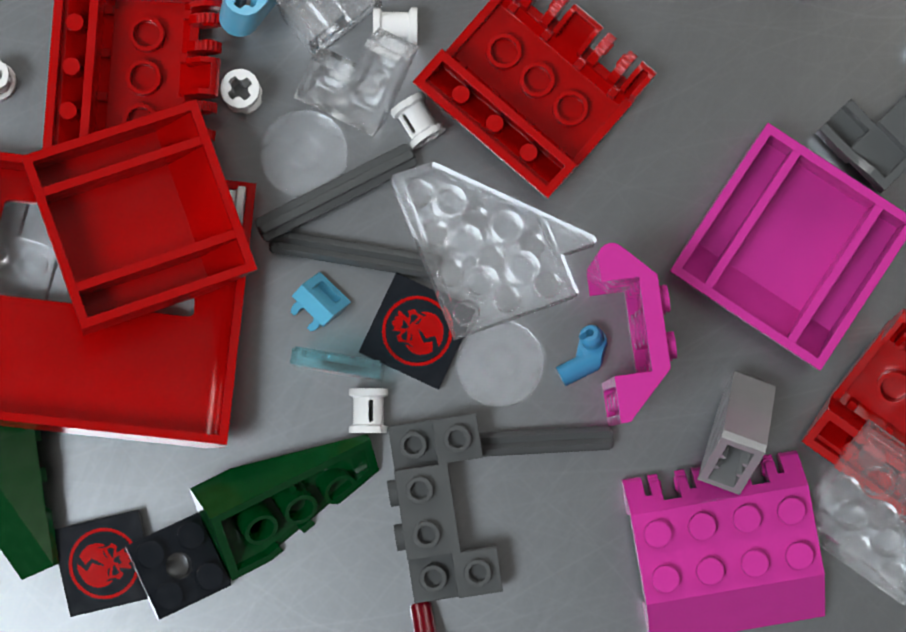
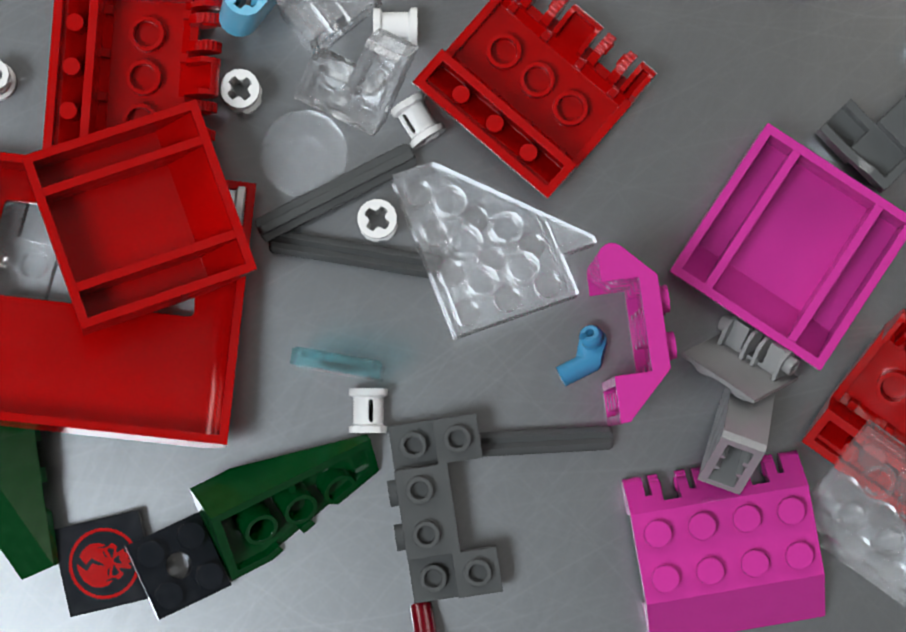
(320, 300): medium azure tile -> none
(375, 207): none -> white bush
(411, 333): tile -> none
(500, 364): clear tile -> none
(743, 362): none -> light grey hinge

